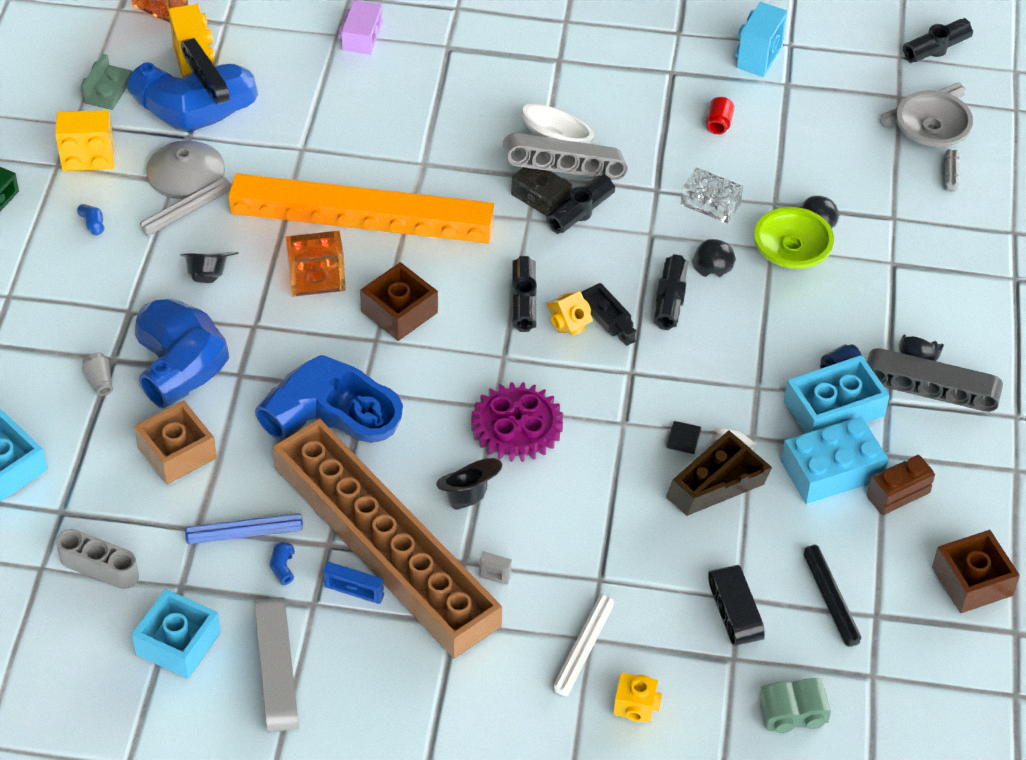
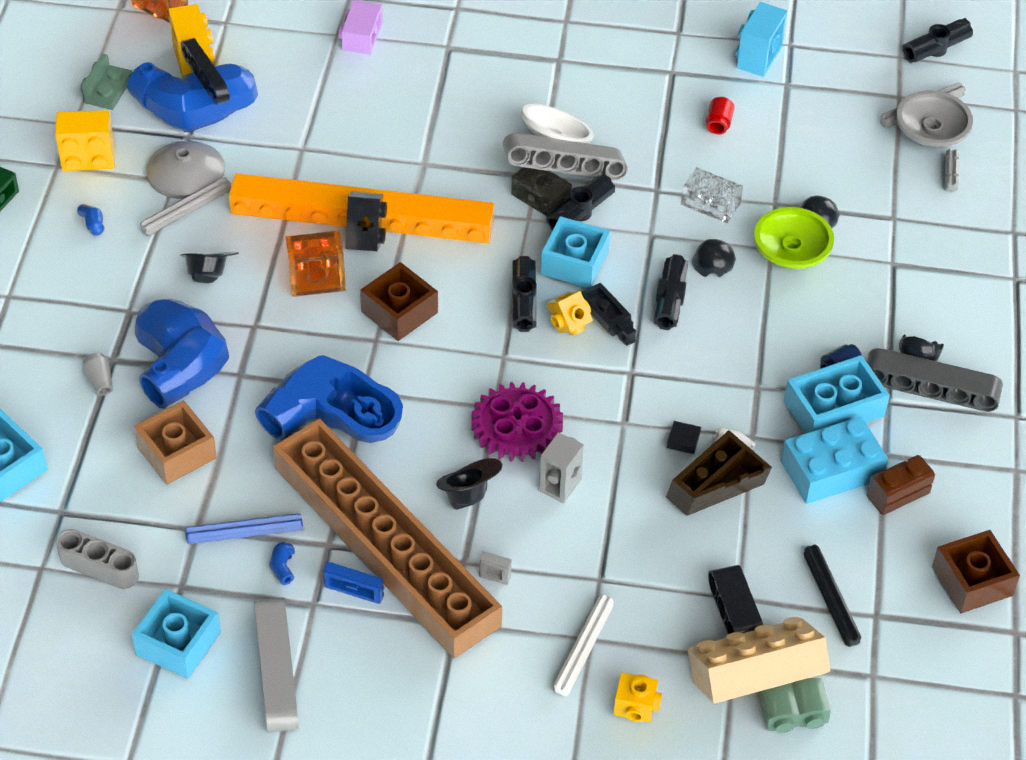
(357, 234): none -> black brick
(561, 467): none -> light grey brick
(575, 252): none -> medium azure brick
(758, 659): none -> brick

